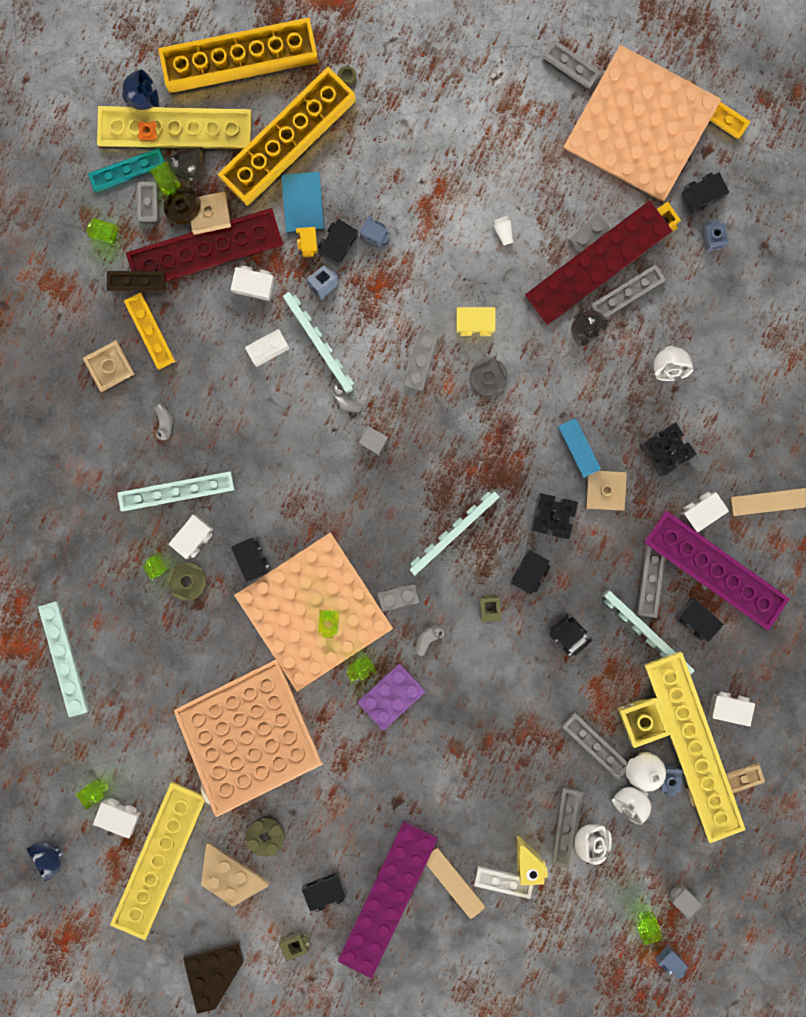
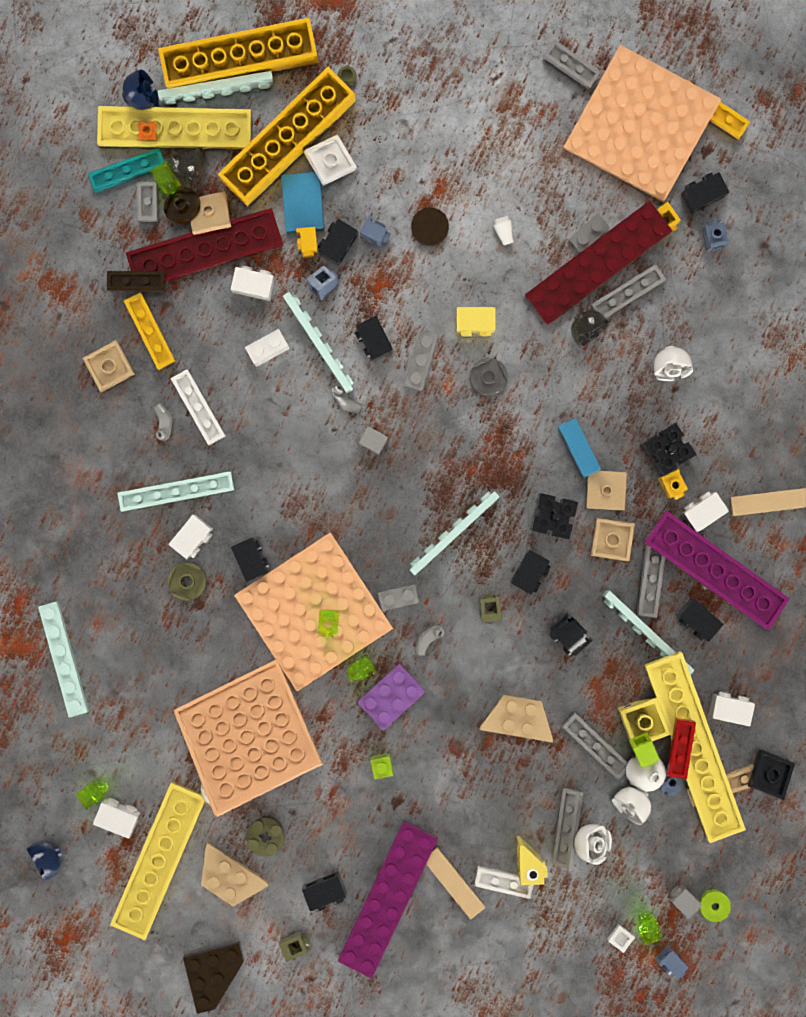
(102, 231): clear neon green brick -> none
(156, 566): clear neon green brick -> none
(198, 407): none -> white plate
(209, 89): none -> light aqua plate
(330, 160): none -> white plate
(374, 339): none -> black brick
(382, 766): none -> lime brick
(430, 226): none -> dark brown tile
(518, 718): none -> tan wing
(612, 539): none -> tan plate
(621, 938): none -> white plate
(644, 750): none -> lime brick
(667, 481): none -> yellow brick
(681, 748): none -> red tile
(721, 911): none -> lime piece
(771, 774): none -> black plate

